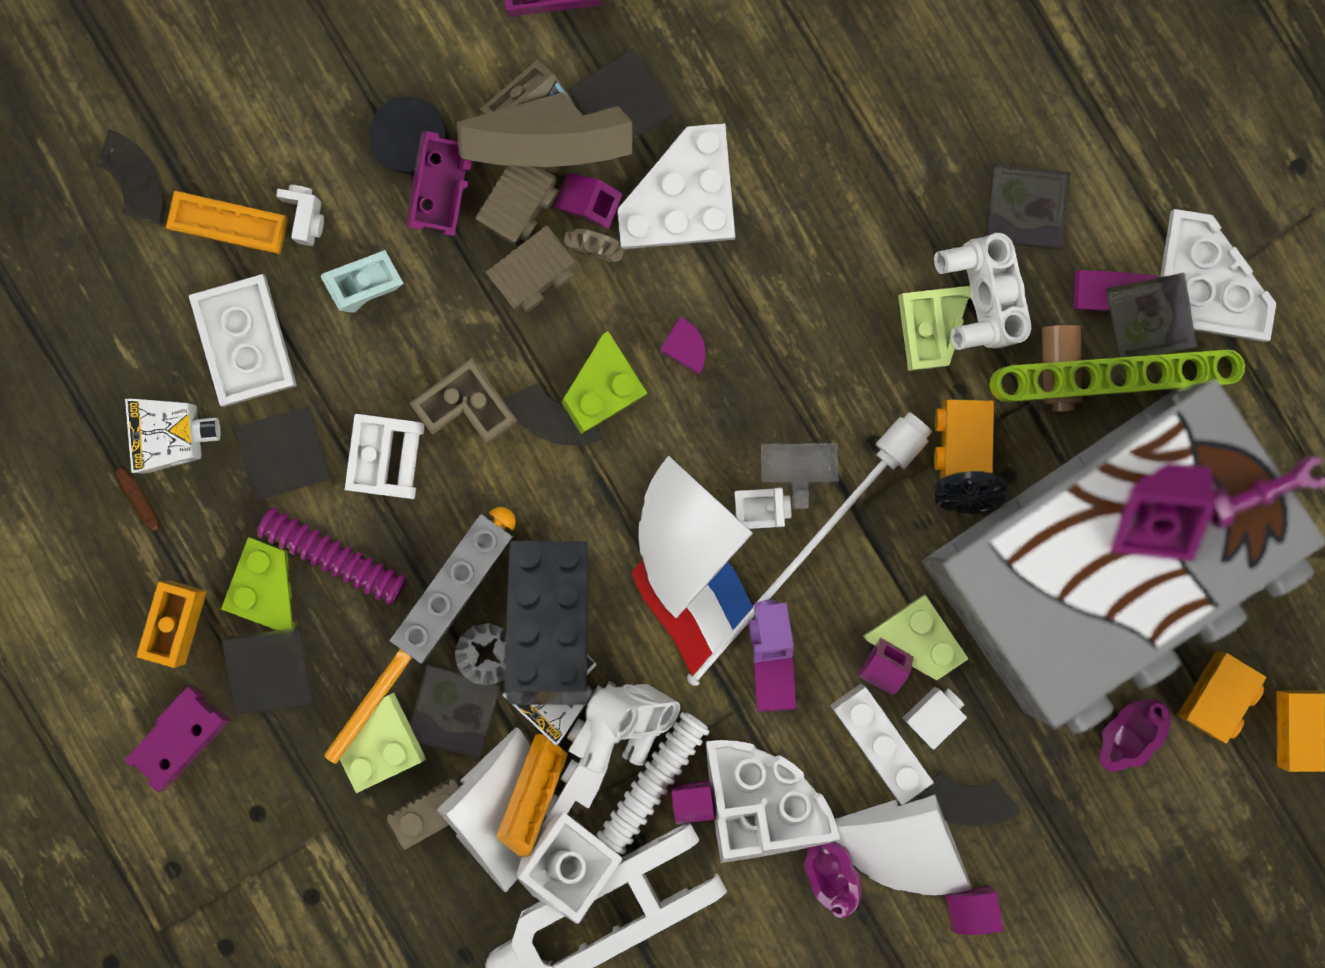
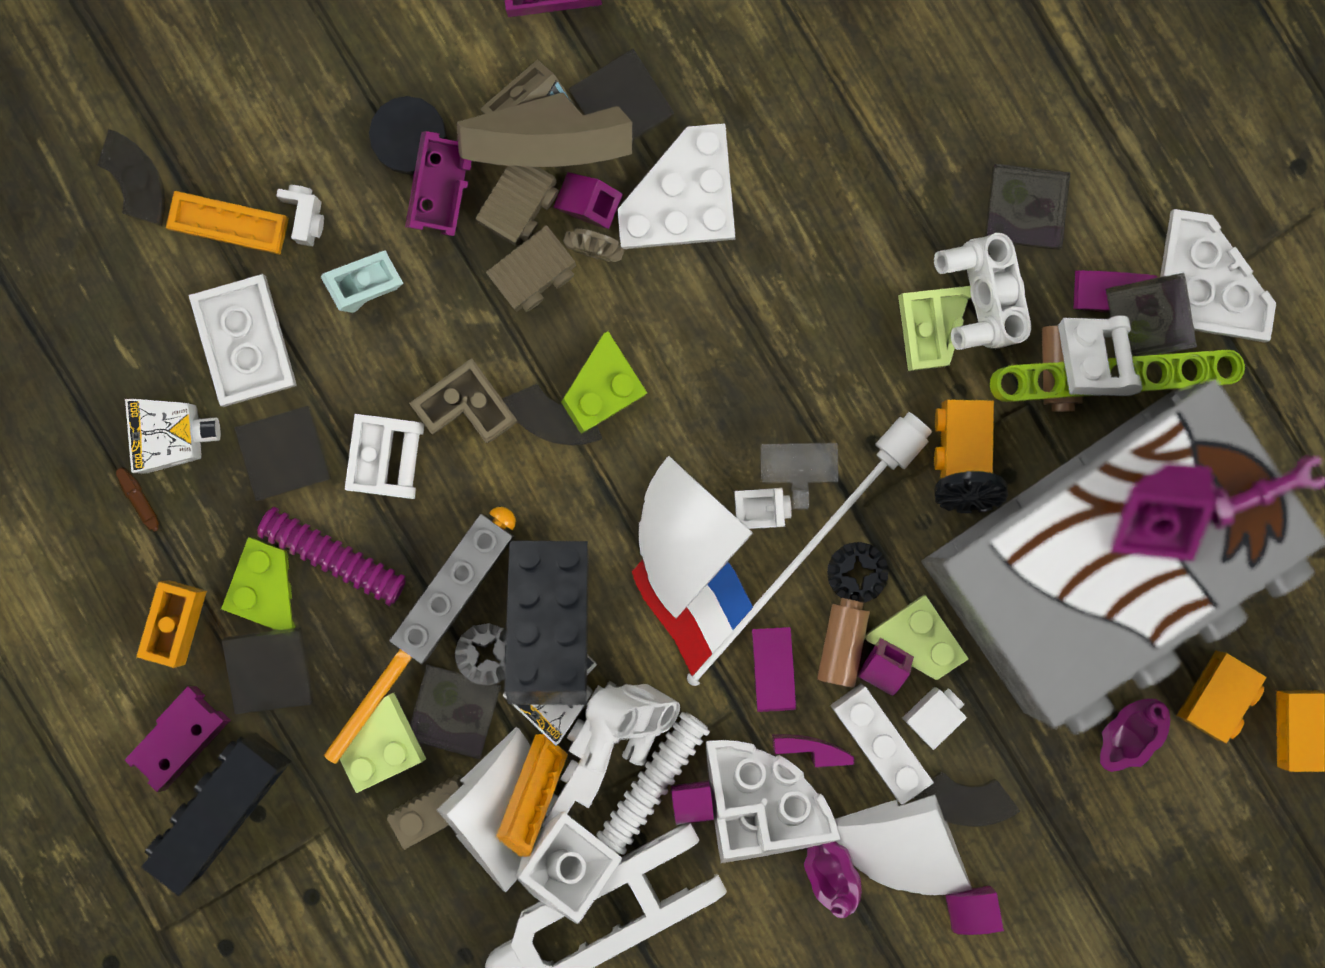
(215, 814): none -> black brick
(685, 347): magenta brick -> none
(771, 631): medium lavender brick -> none
(822, 751): none -> magenta slope
(843, 643): none -> medium nougat brick
(844, 560): none -> black gear
(1087, 356): none -> white plate

